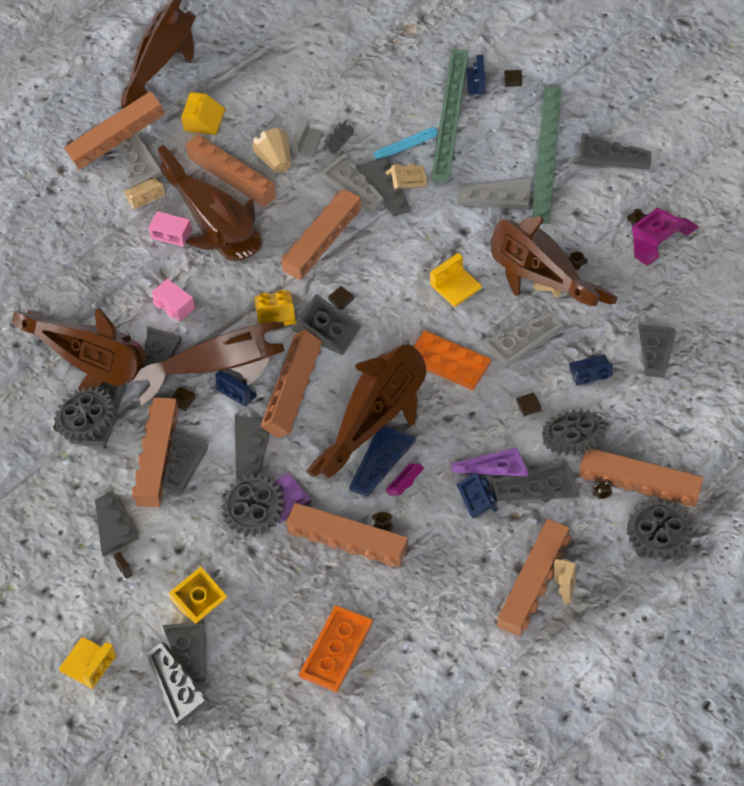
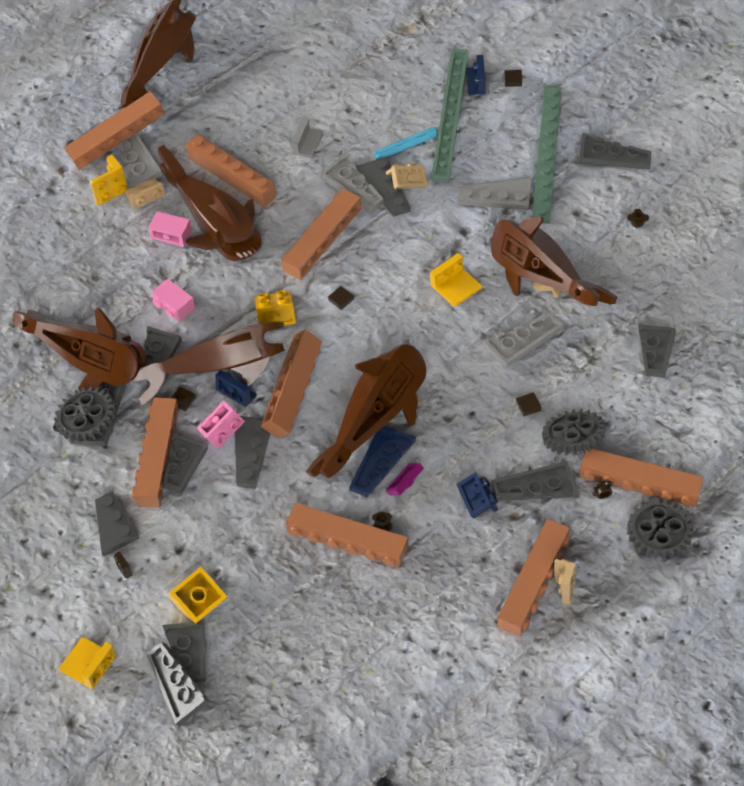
(109, 184): none -> yellow bracket
(202, 114): yellow slope -> none
(220, 424): none -> bright pink brick
(247, 521): dark grey gear -> none
(274, 149): tan cone -> none
(293, 494): medium lavender wing -> none
(327, 324): dark grey slope -> none
(333, 141): dark grey hinge -> none
(336, 648): orange plate -> none
(452, 360): orange plate -> none
(499, 463): medium lavender wing -> none
(577, 259): dark brown plate -> none
(591, 369): dark blue bracket -> none
(654, 230): magenta piece -> none

